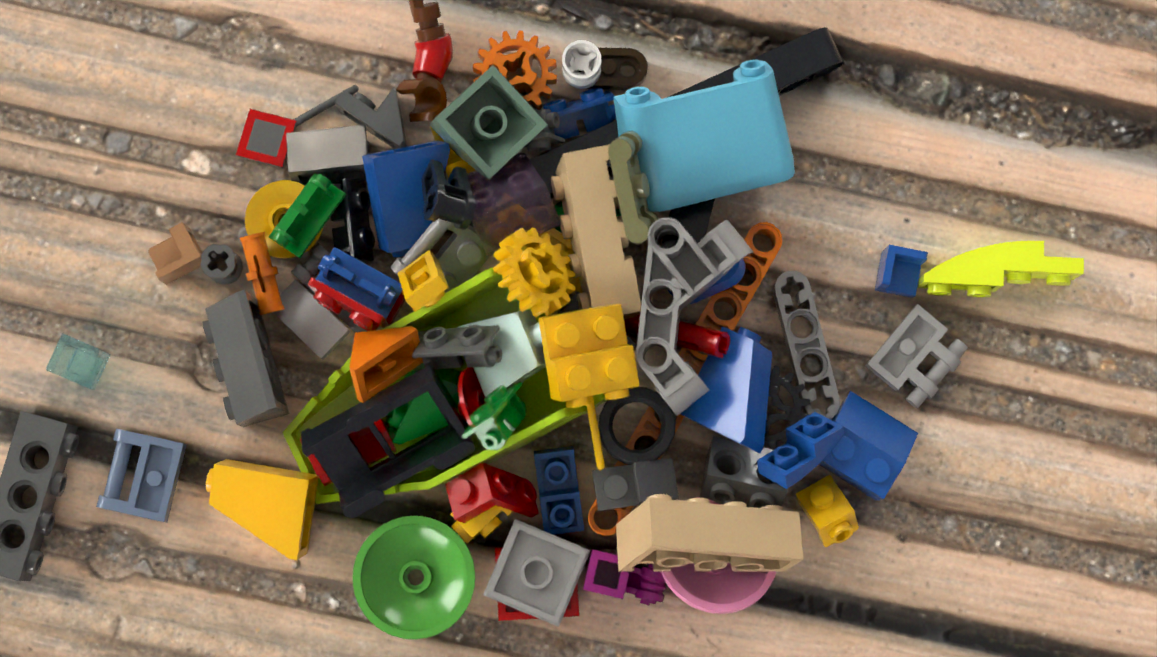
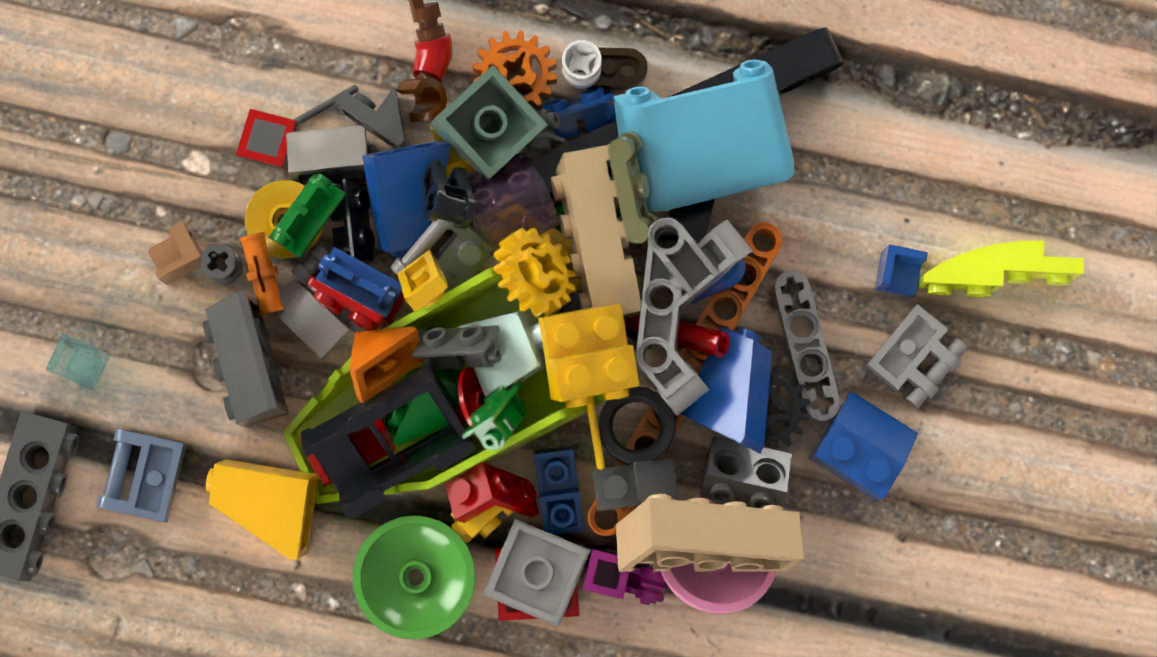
(805, 448): blue slope -> none
(828, 511): yellow bracket -> none

